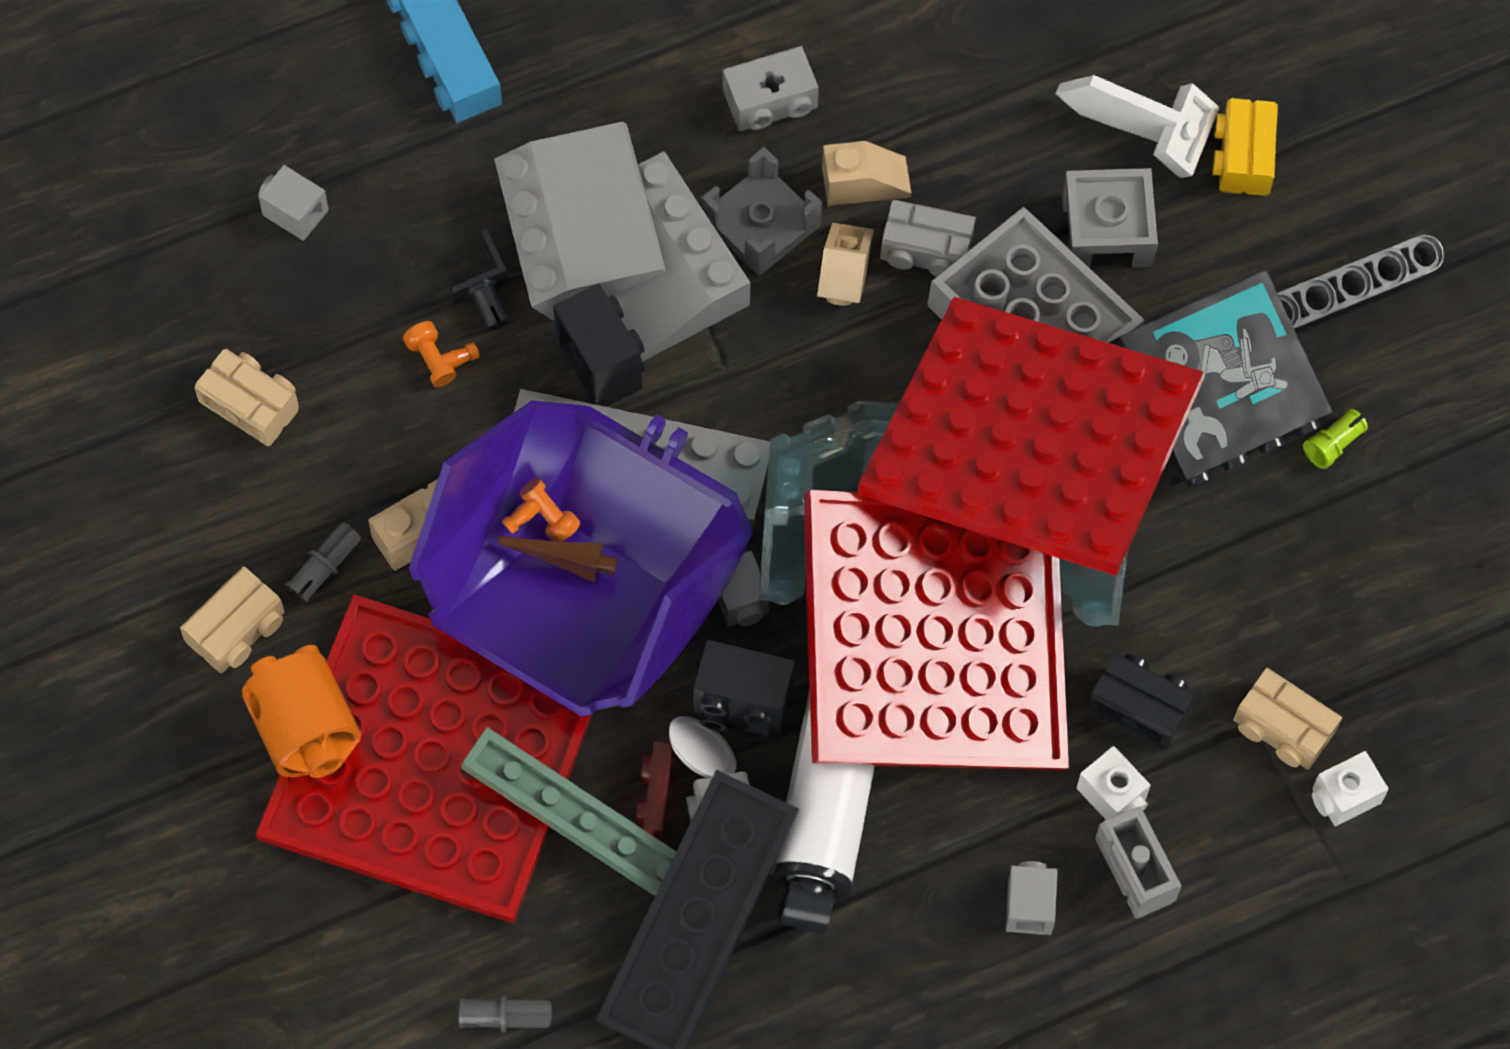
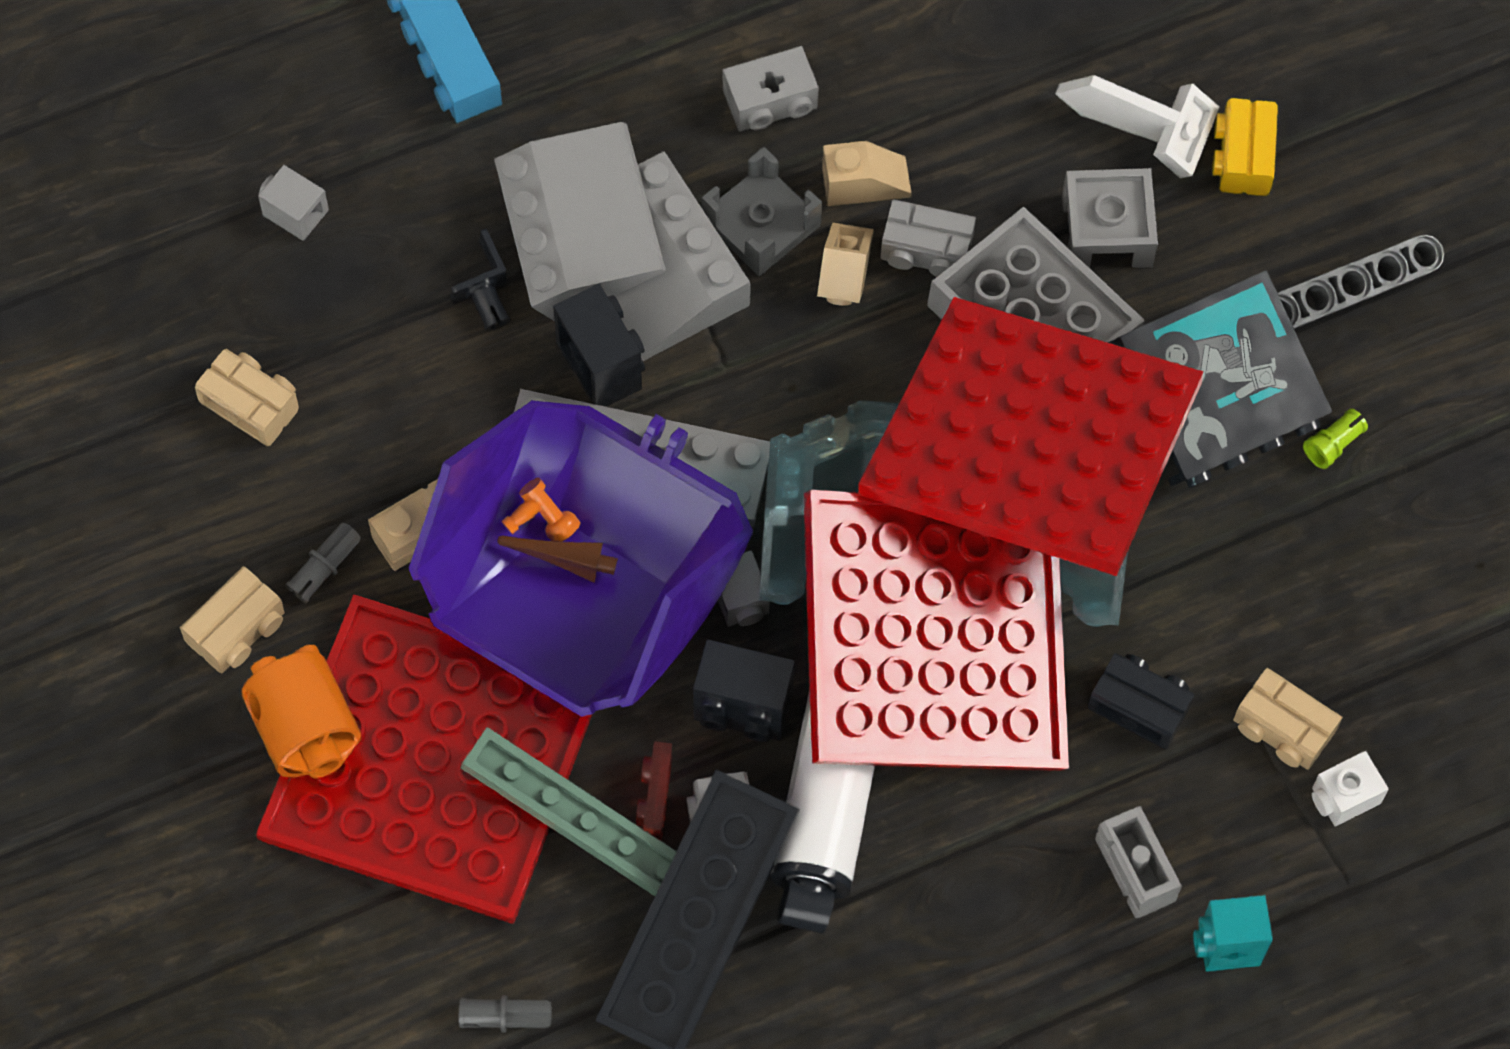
(422, 339): orange piece -> none
(700, 747): white piece -> none
(1031, 898): light grey brick -> none
(1113, 785): white brick -> none
(1233, 933): none -> teal brick

